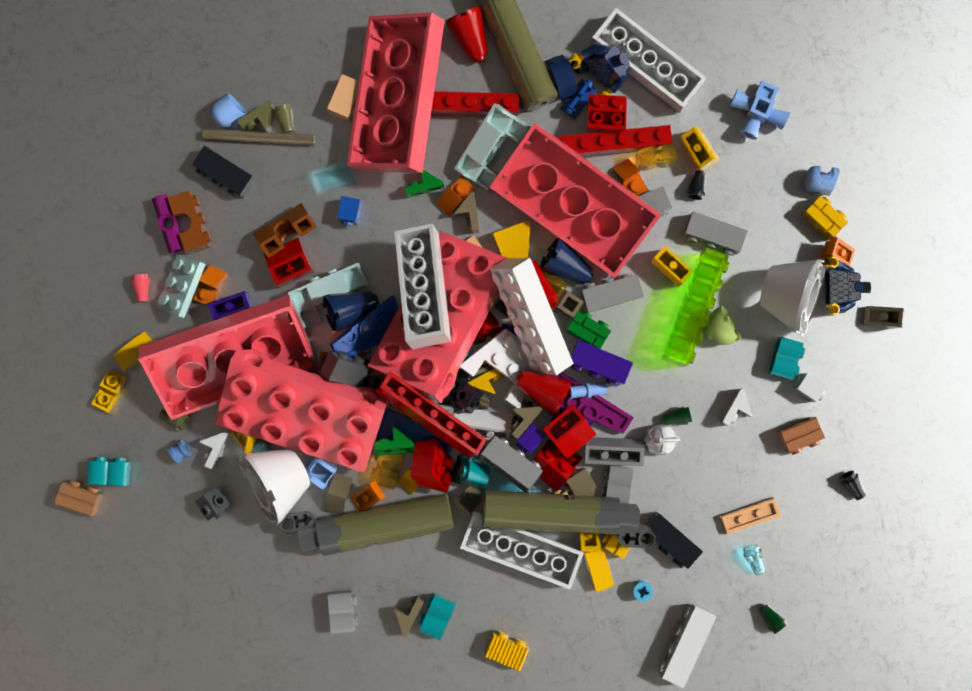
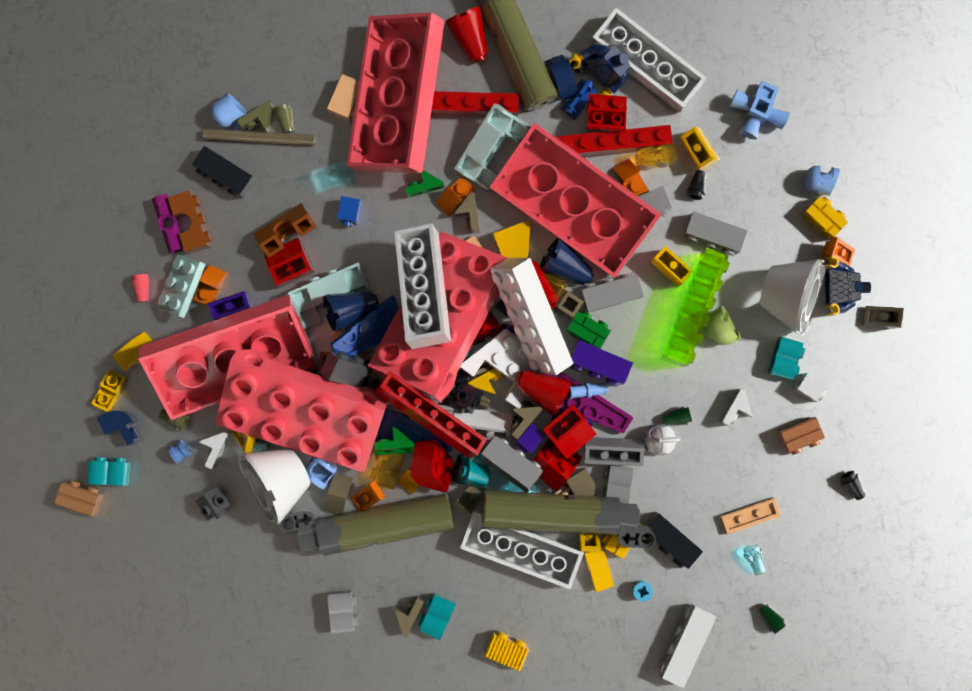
(120, 420): none -> dark blue brick

